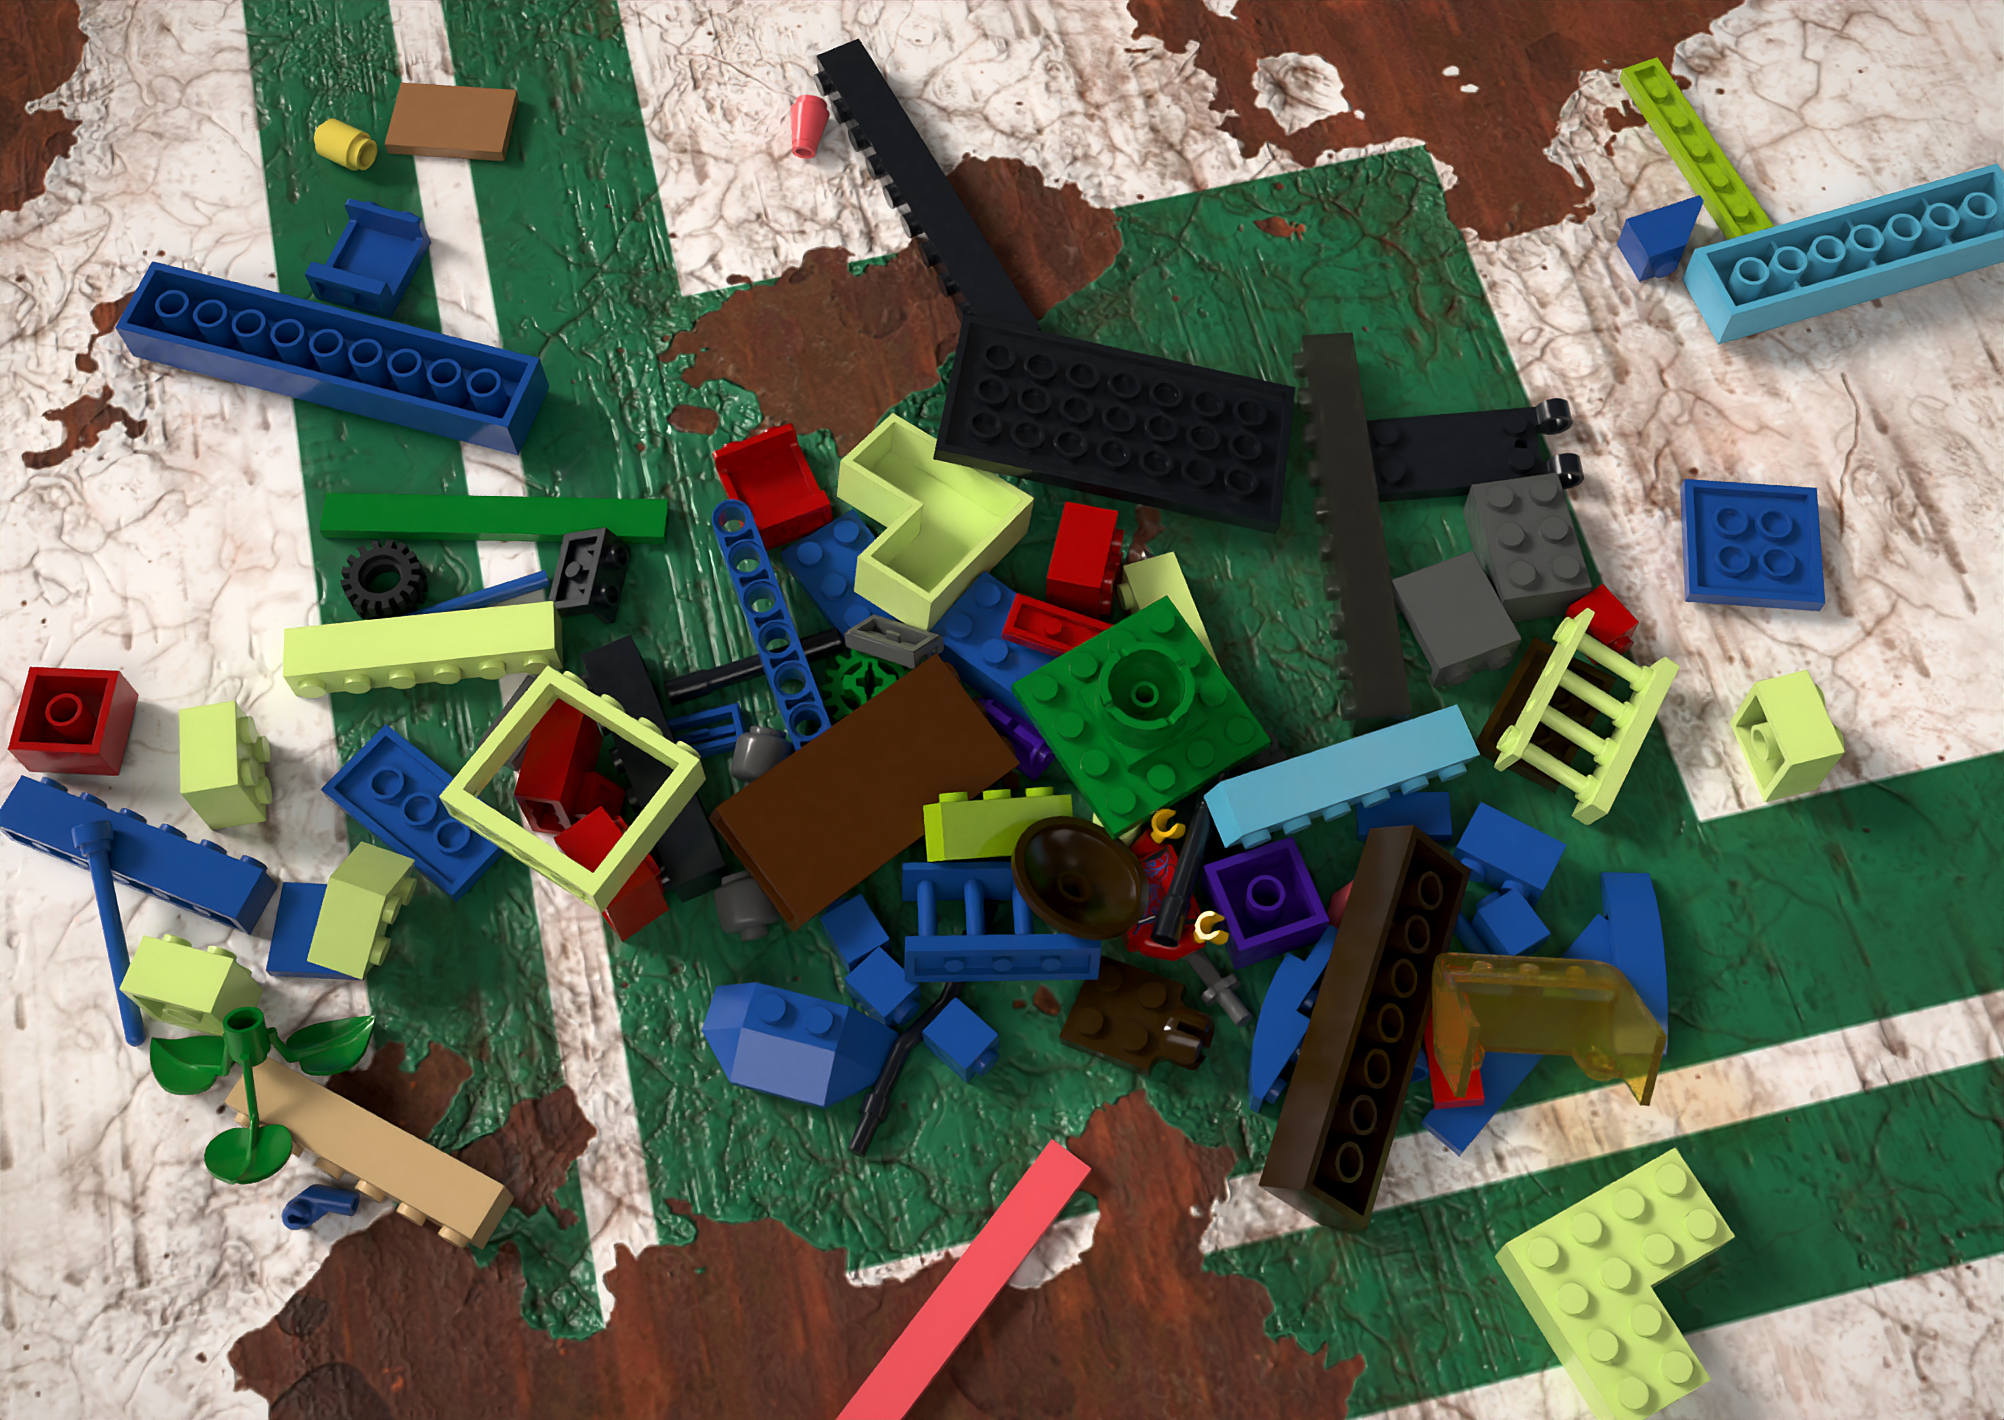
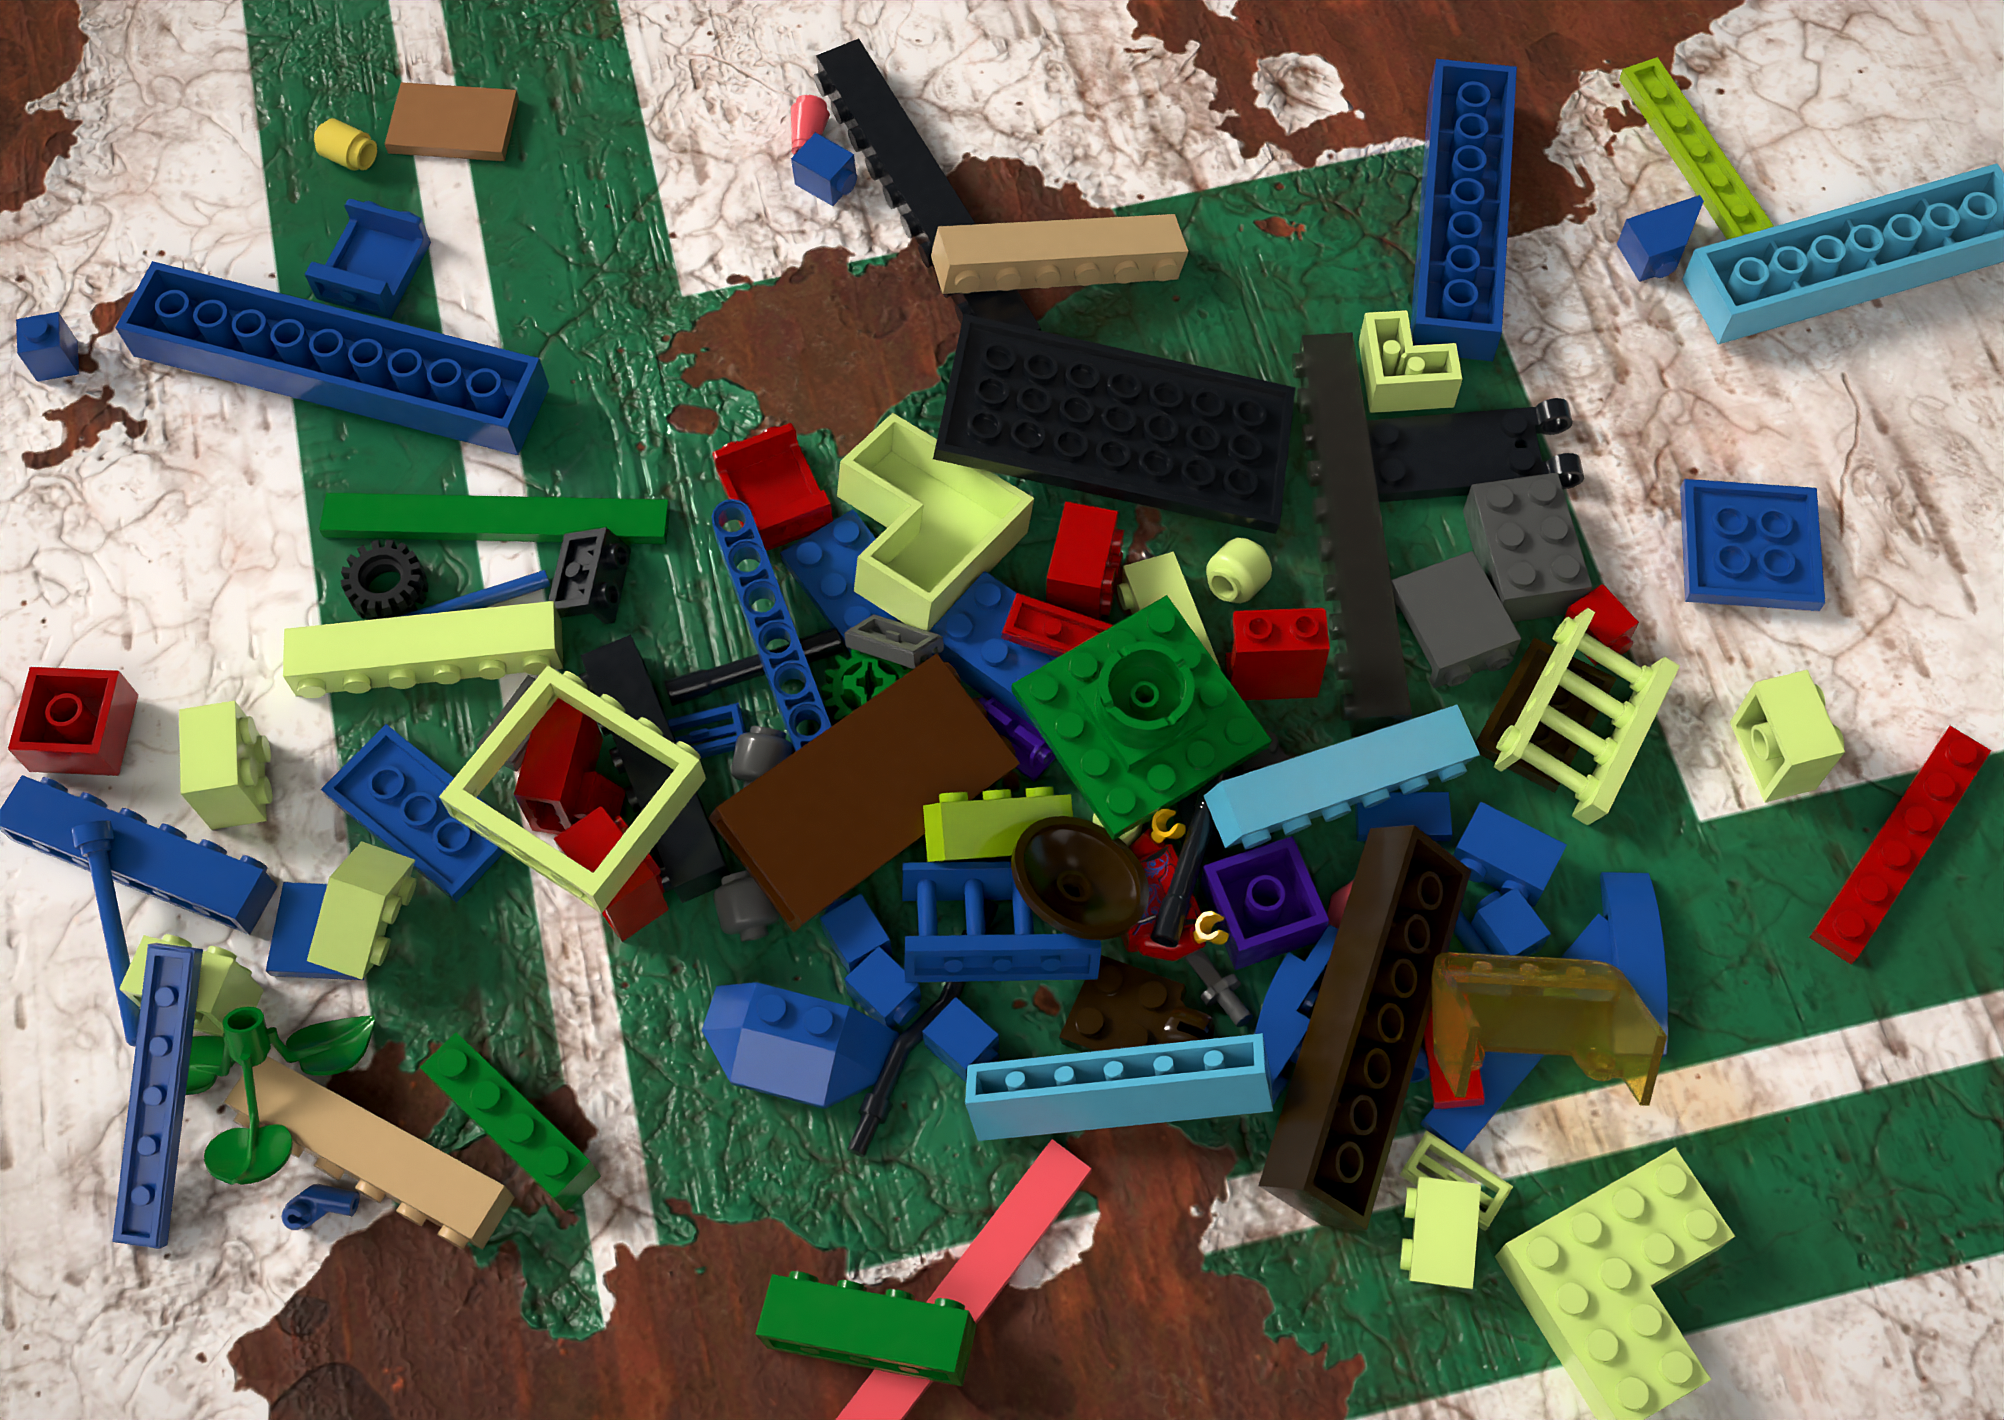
(47, 346): none -> blue brick
(157, 1095): none -> blue tile
(511, 1121): none -> green brick
(824, 169): none -> blue brick
(867, 1327): none -> green brick
(1058, 253): none -> tan brick
(1119, 1087): none -> medium azure brick
(1238, 570): none -> yellowish green head
(1278, 653): none -> red panel
(1404, 374): none -> yellowish green brick
(1443, 1232): none -> yellowish green brick
(1464, 208): none -> blue brick
(1465, 1164): none -> yellowish green tile
(1900, 845): none -> red plate

